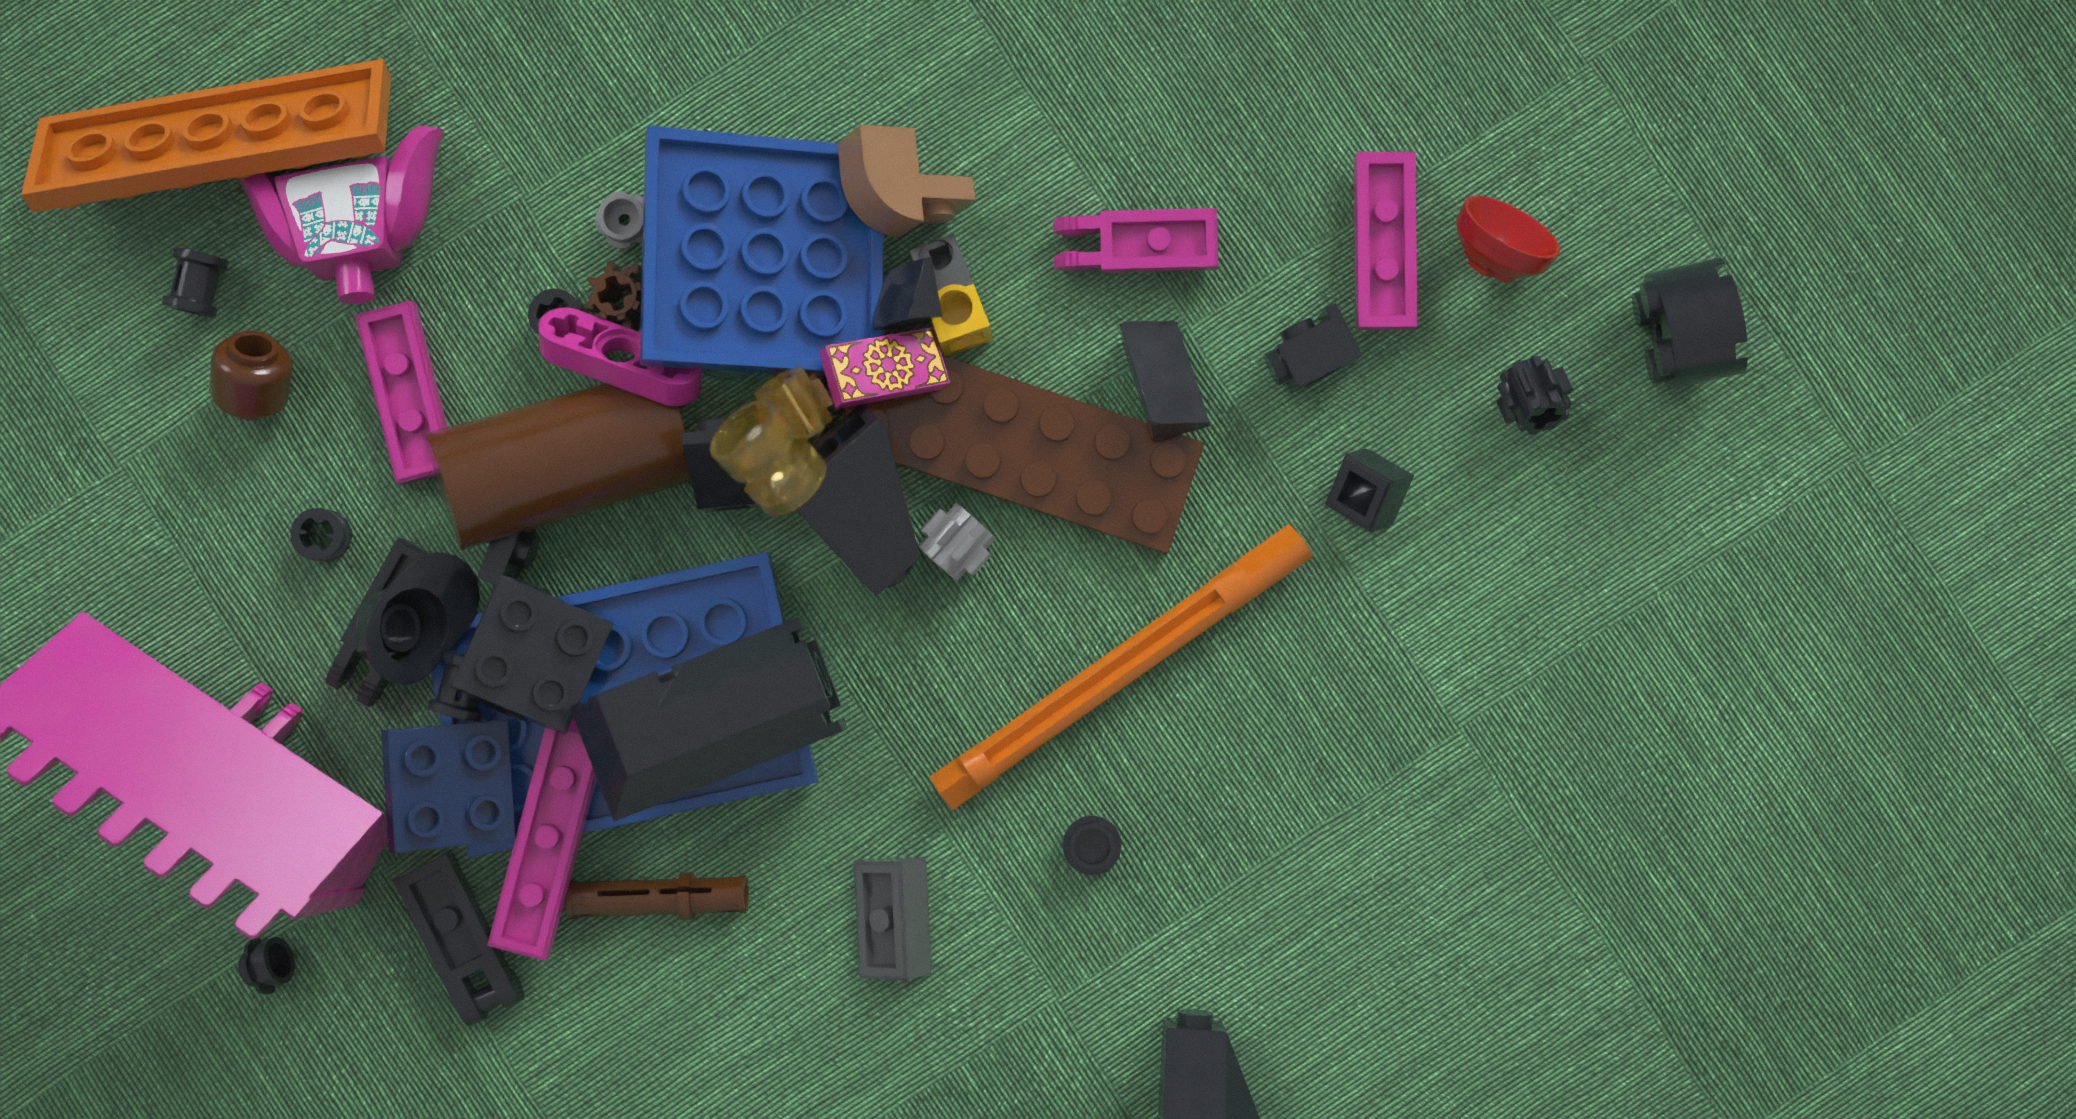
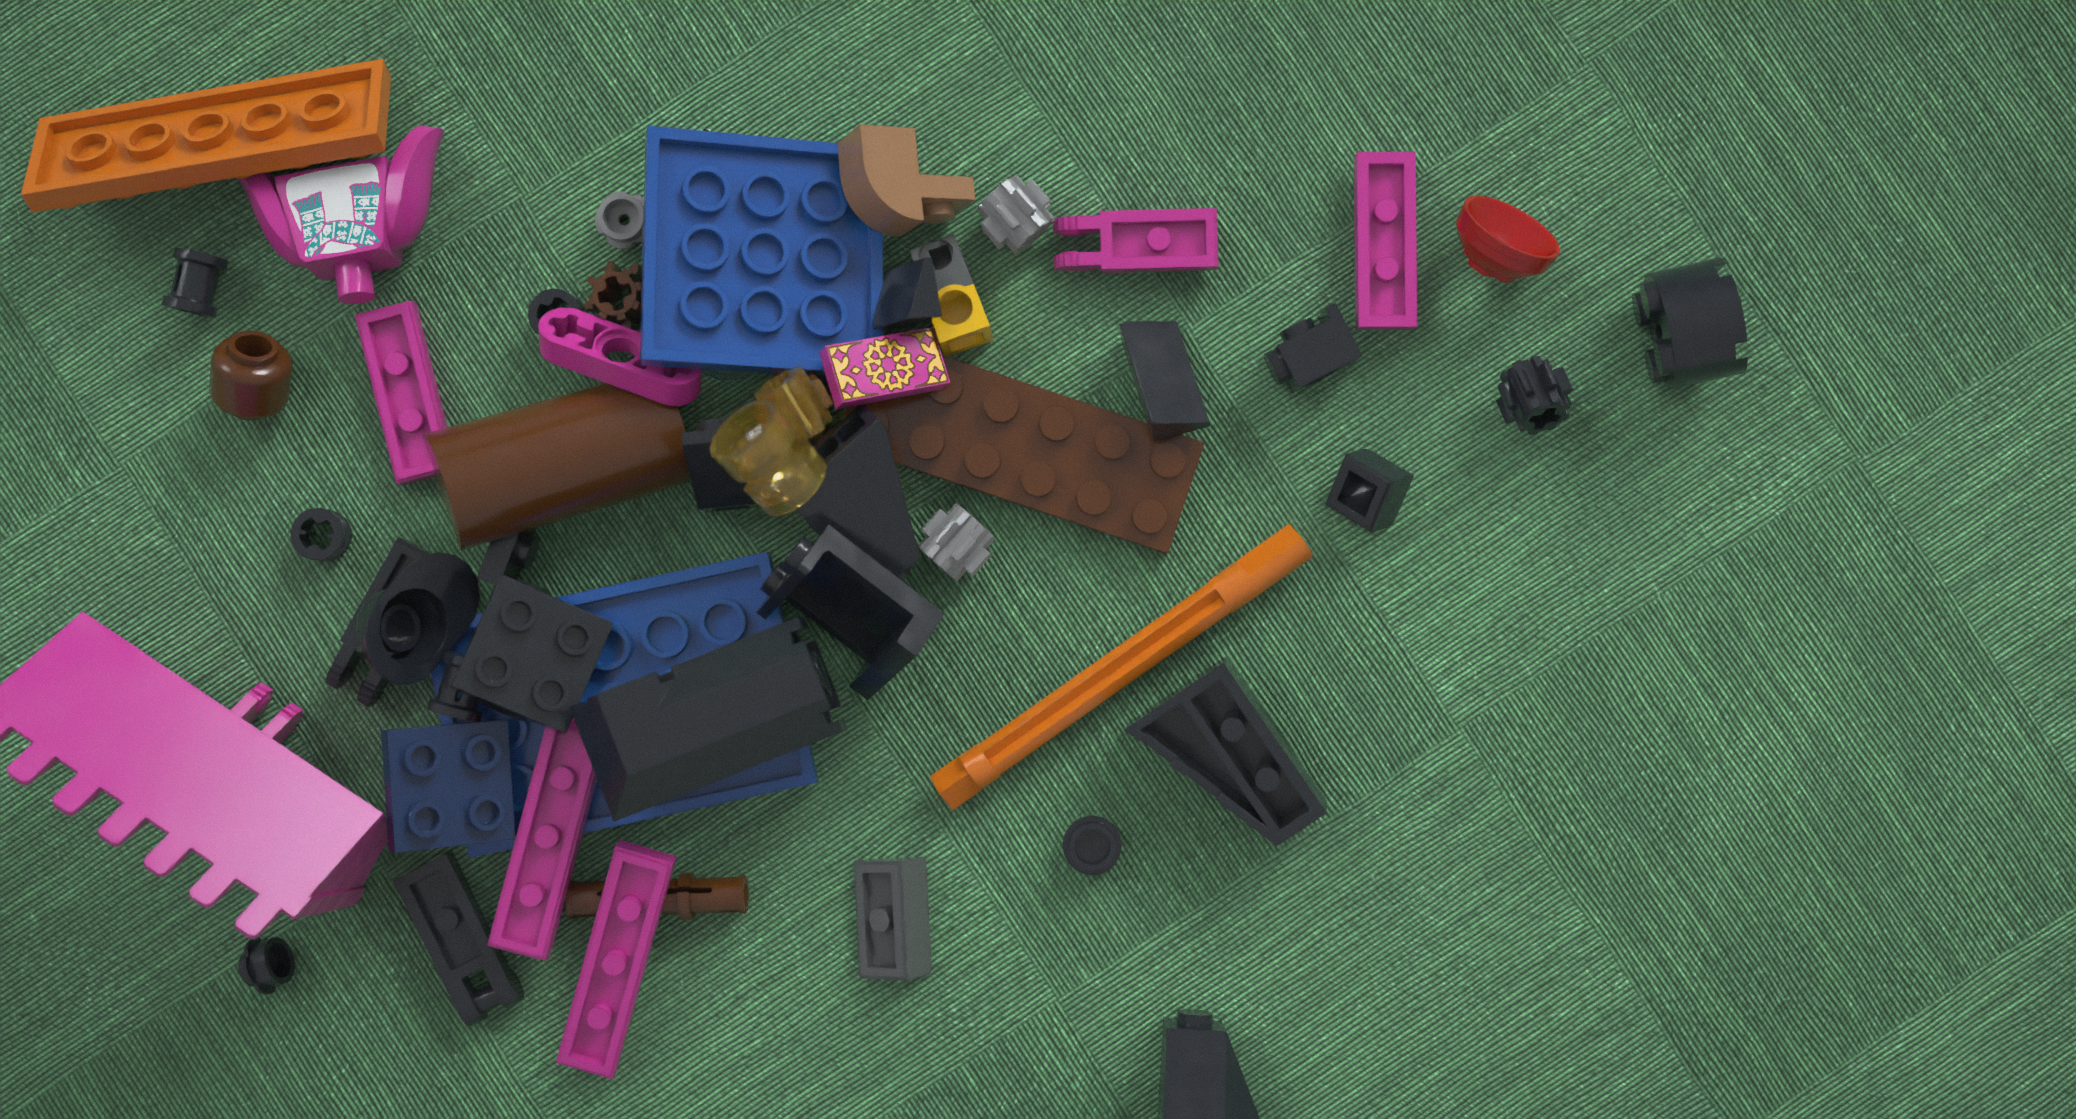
(616, 959): none -> dark pink tile
(855, 604): none -> black panel
(1015, 214): none -> light grey gear
(1234, 751): none -> black wedge

